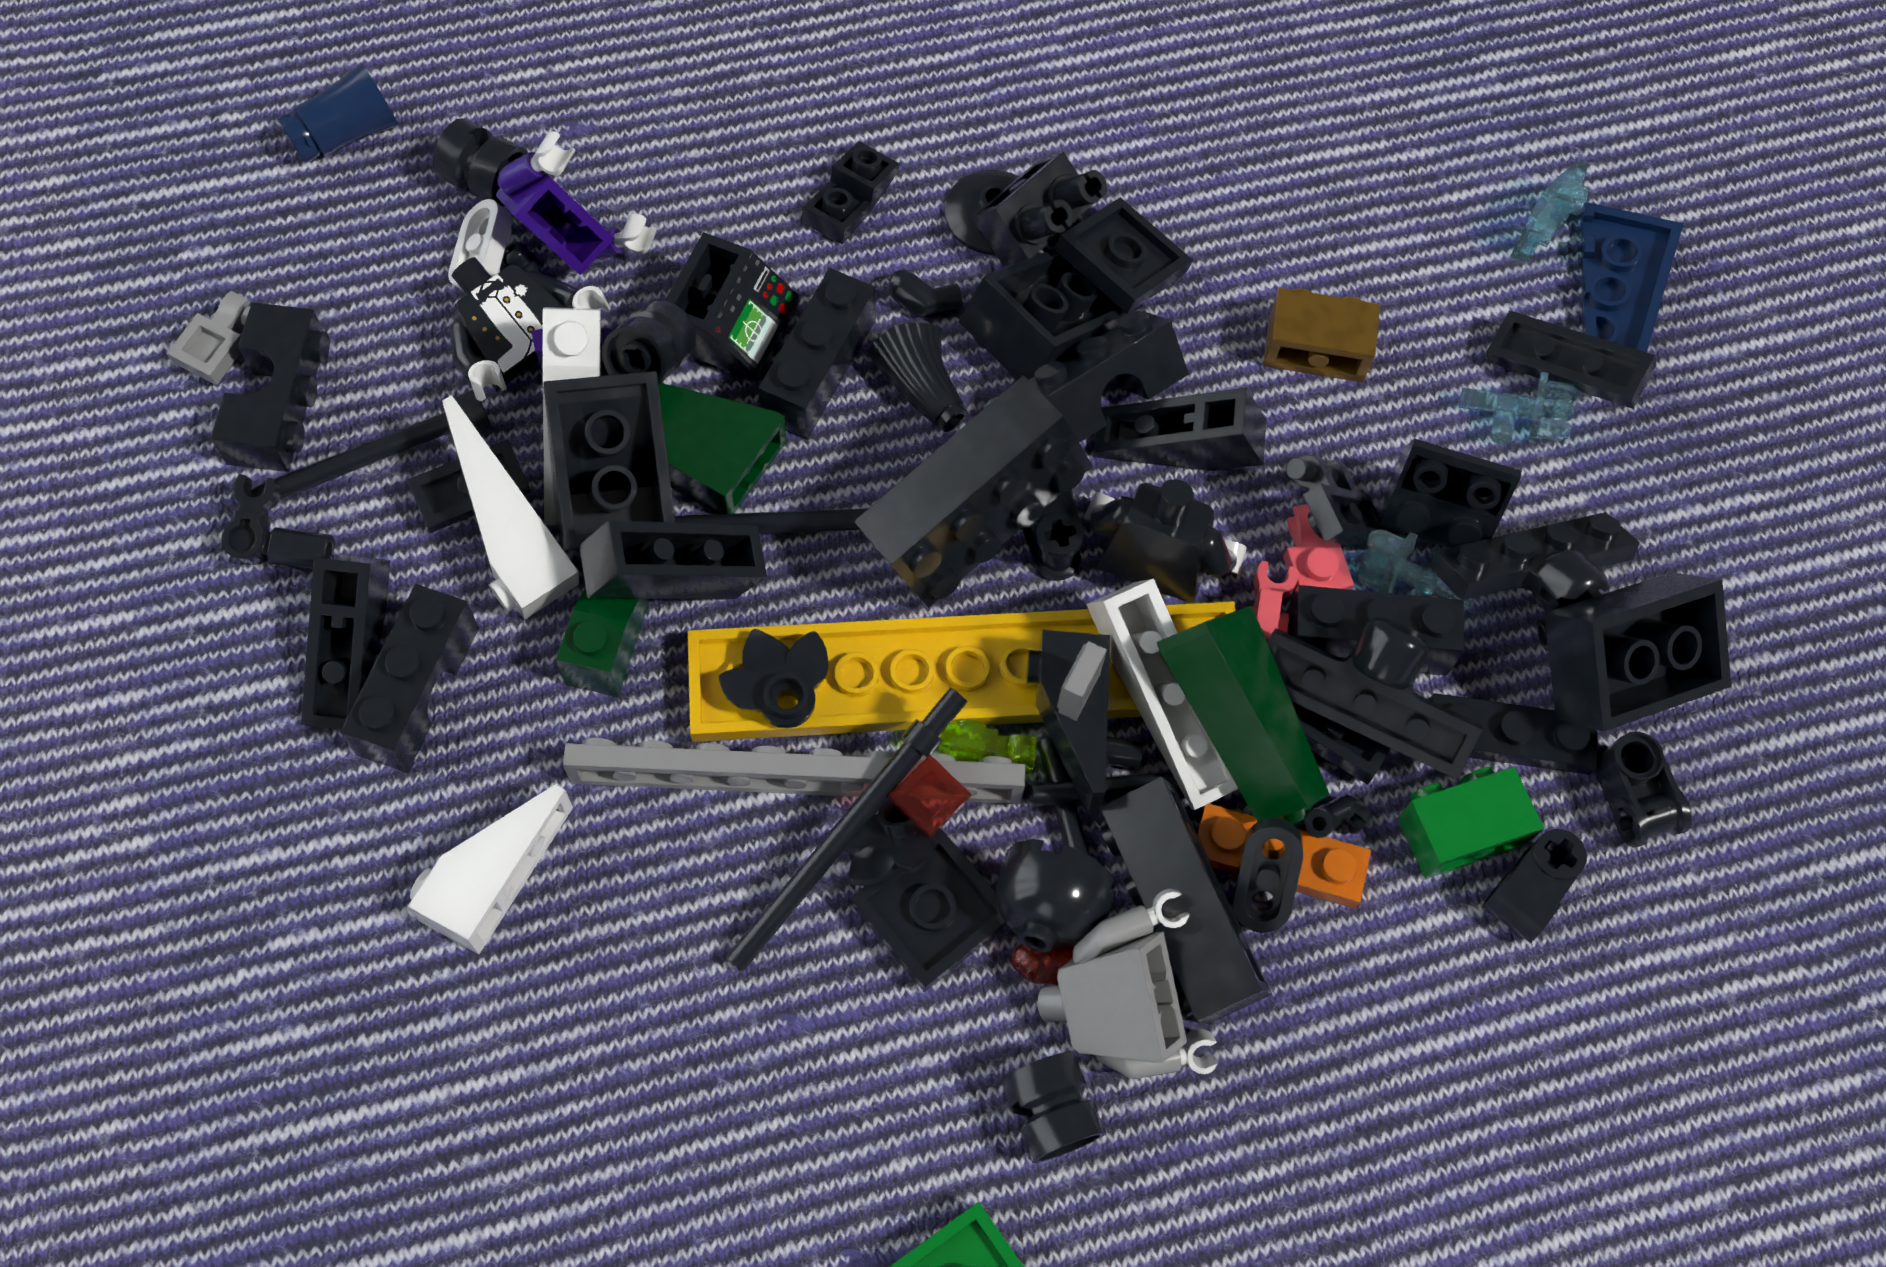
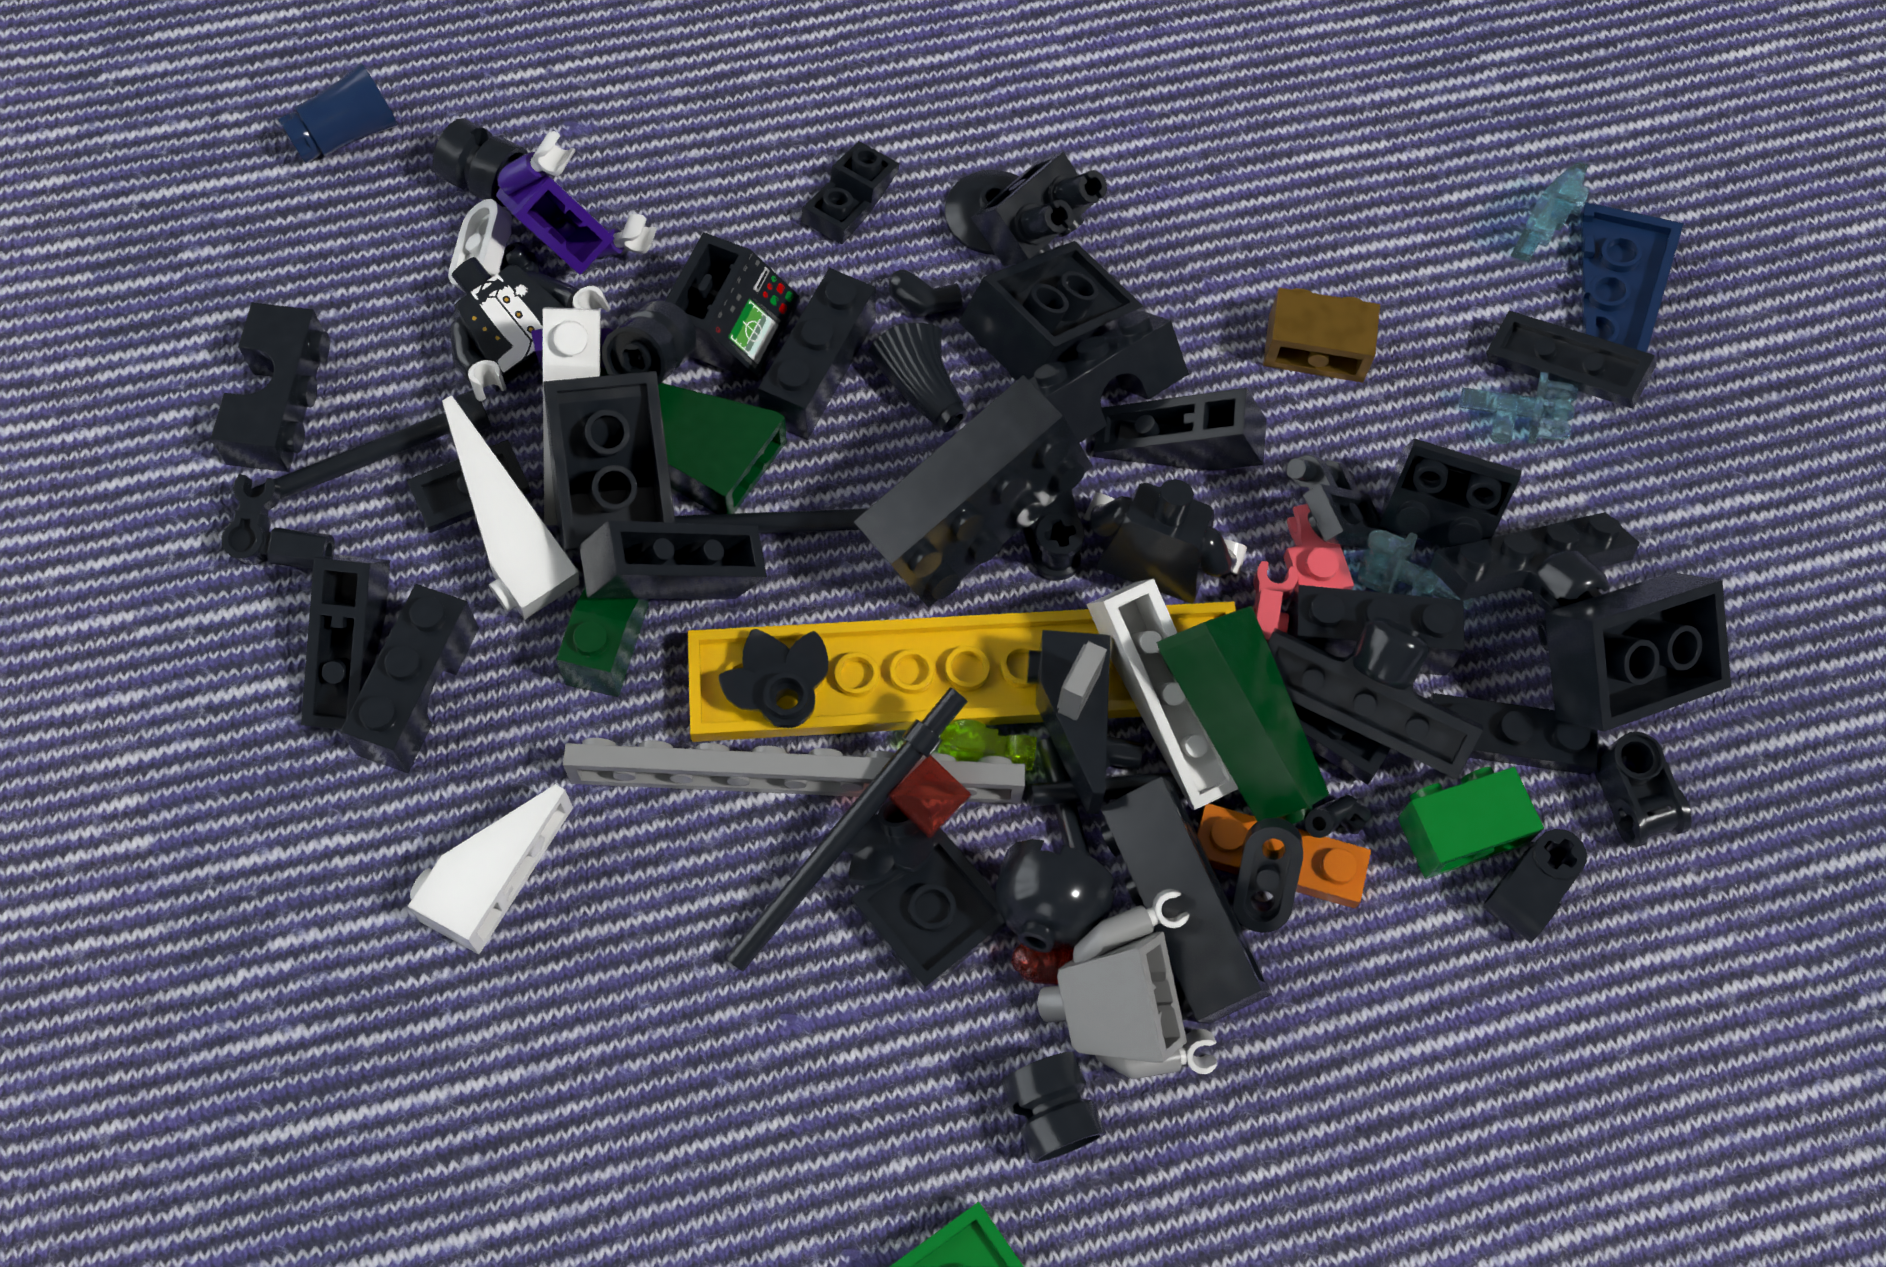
(211, 345): light grey plate -> none
(1123, 255): black plate -> none

